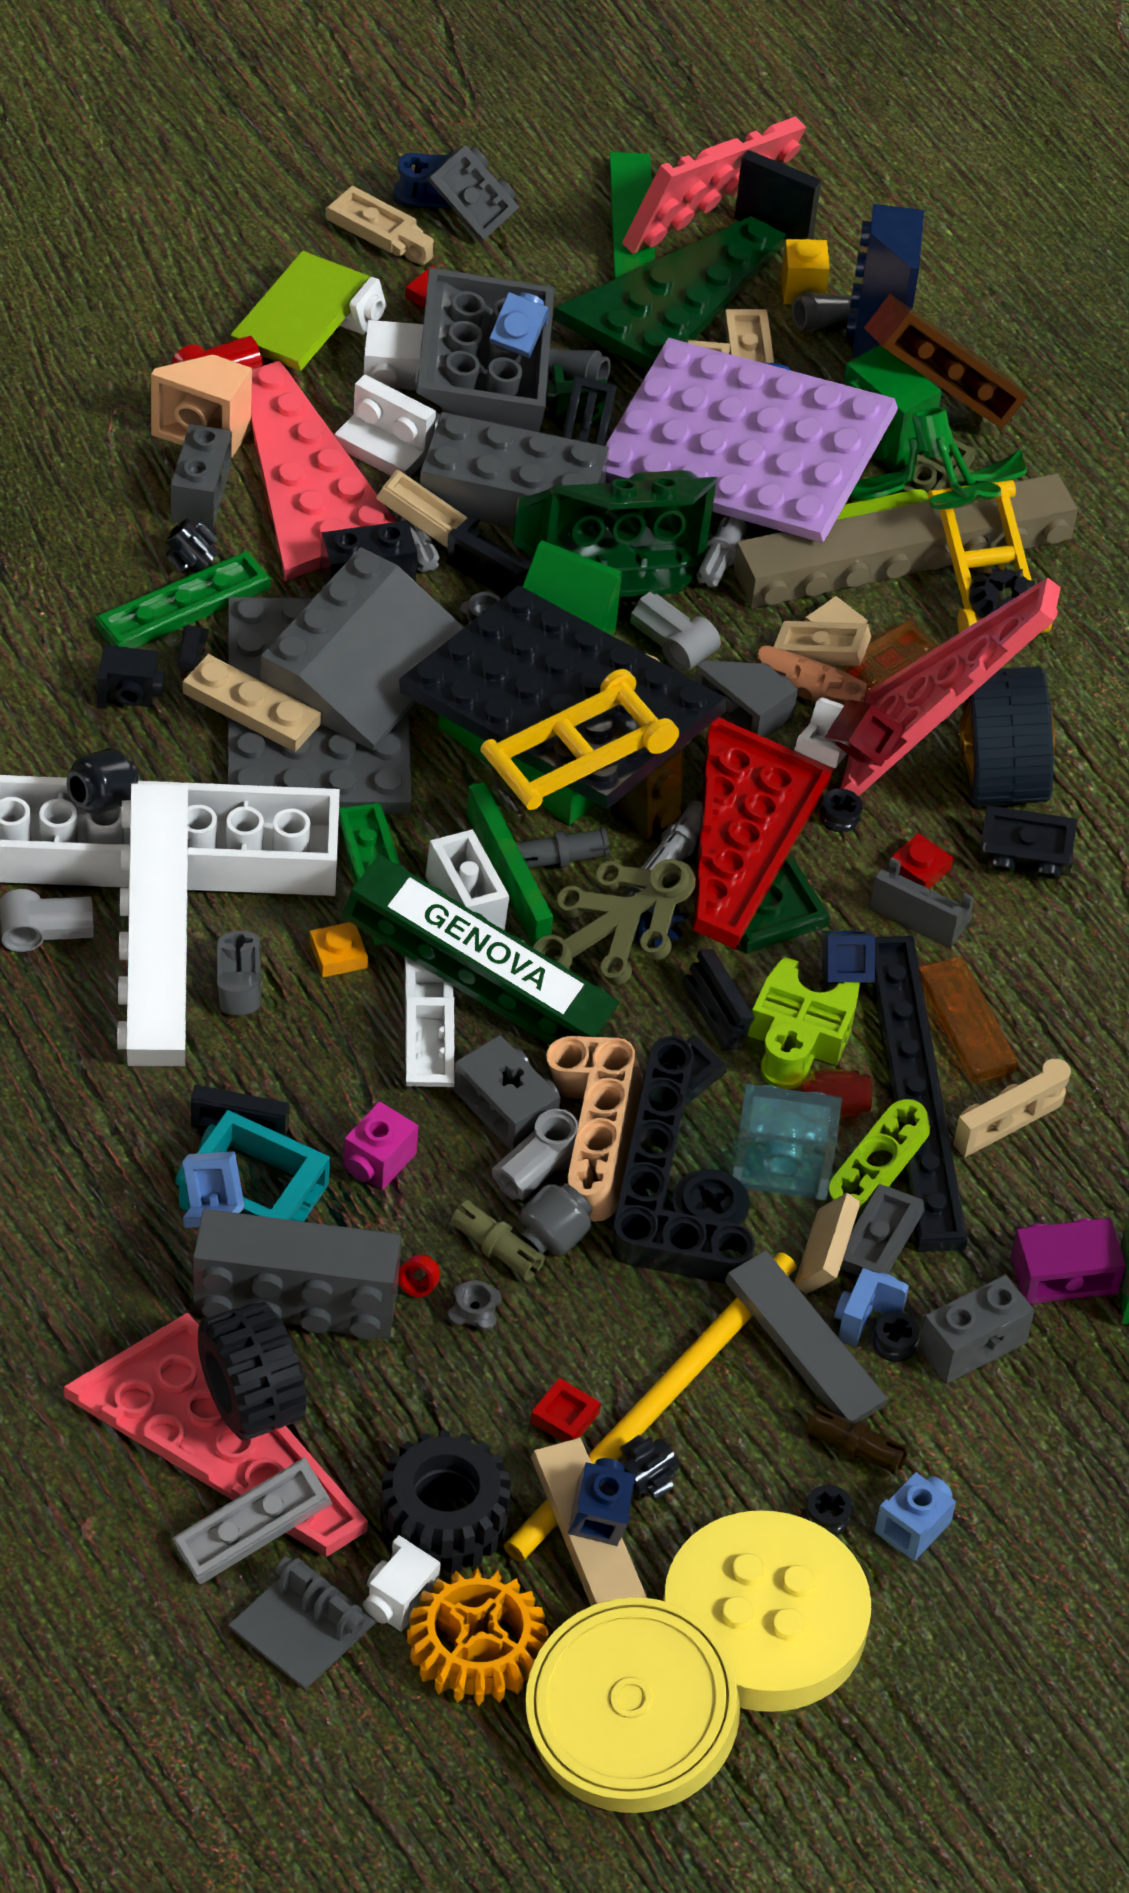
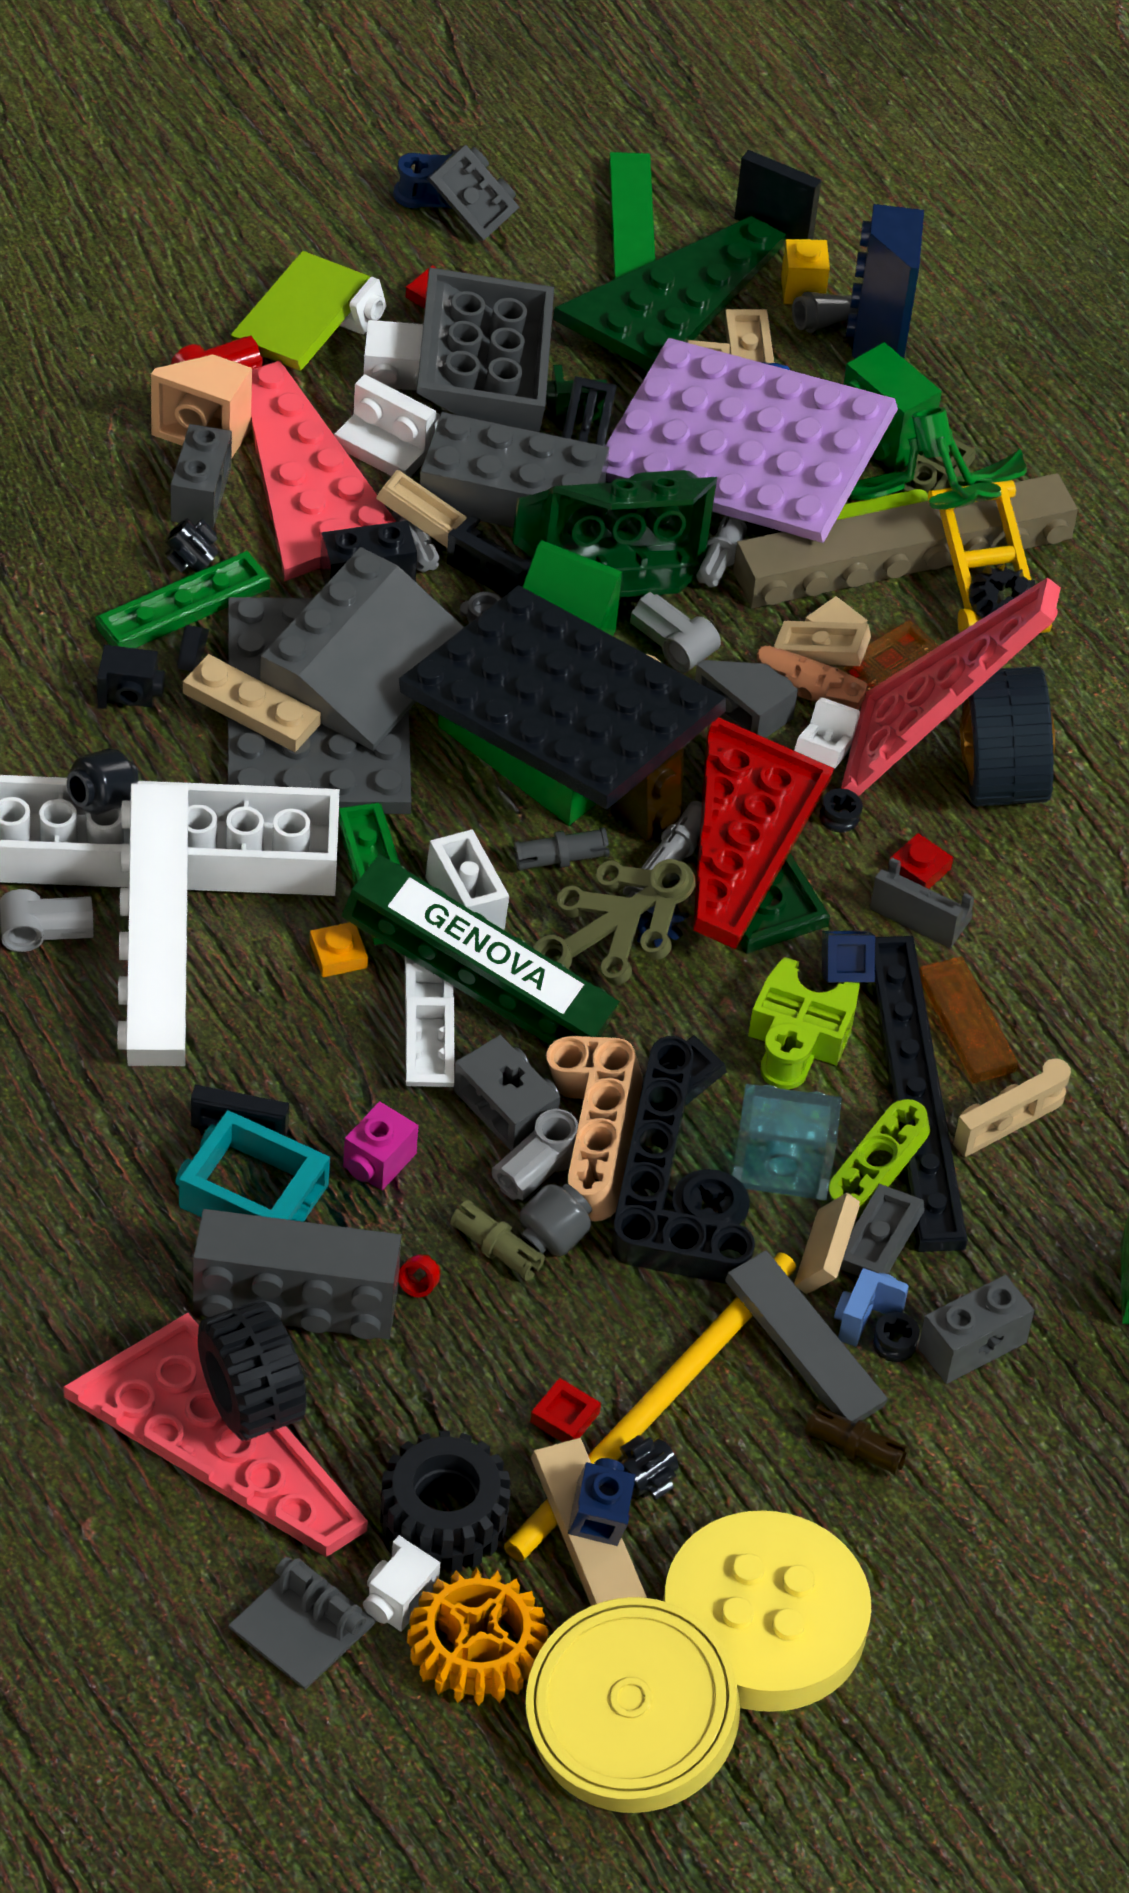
(212, 1185): medium blue bracket -> none
(239, 972): dark grey piece -> none
(252, 1521): light grey tile -> none
(381, 225): tan hinge -> none
(478, 1294): flat silver plate -> none
(508, 863): green tile -> none
(520, 323): medium blue bracket -> none
(580, 363): dark grey cone -> none
(615, 690): yellow piece -> none
(702, 182): coral wing -> none
(718, 999): black tile -> none
(831, 1498): black bush -> none
(848, 1084): clear red brick -> none
(864, 732): dark red brick -> none
(916, 1515): medium blue brick -> none
(945, 361): reddish brown brick -> none
(1027, 842): black bracket -> none
(1067, 1260): magenta brick -> none

